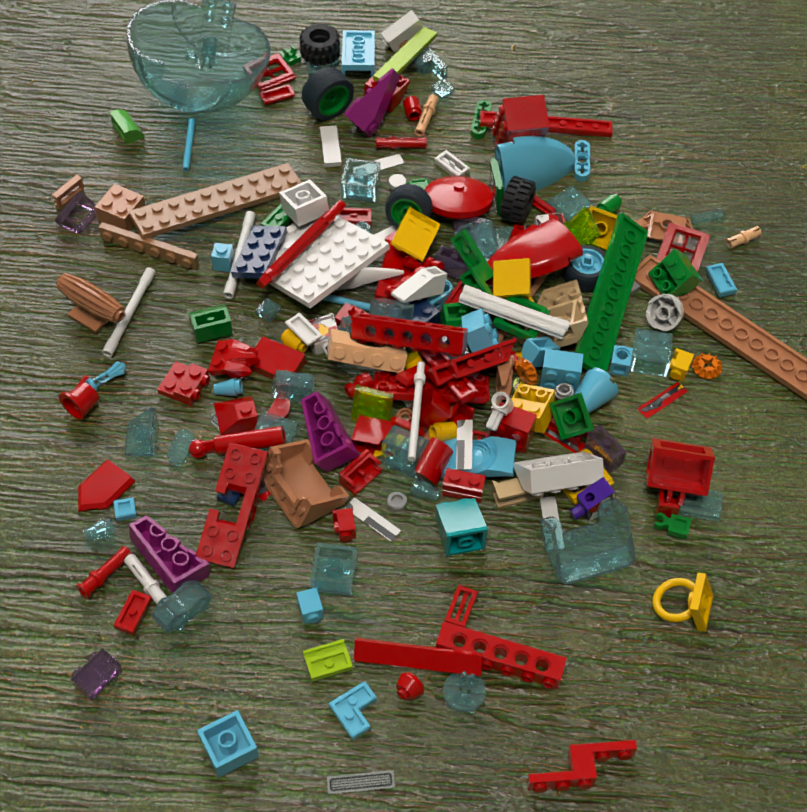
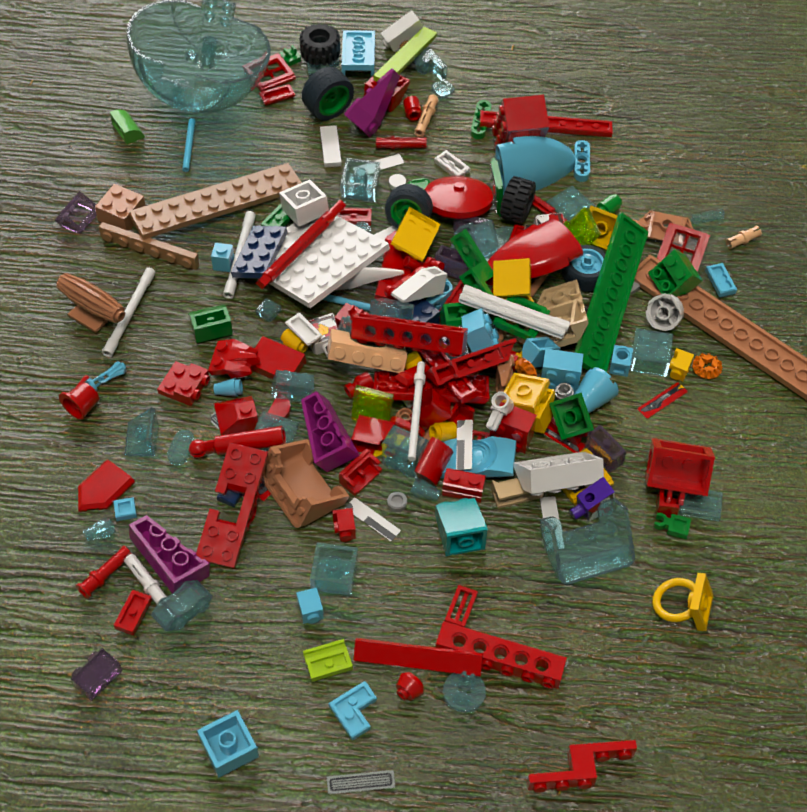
(67, 192): nougat tile -> none
(526, 391): none -> yellow tile

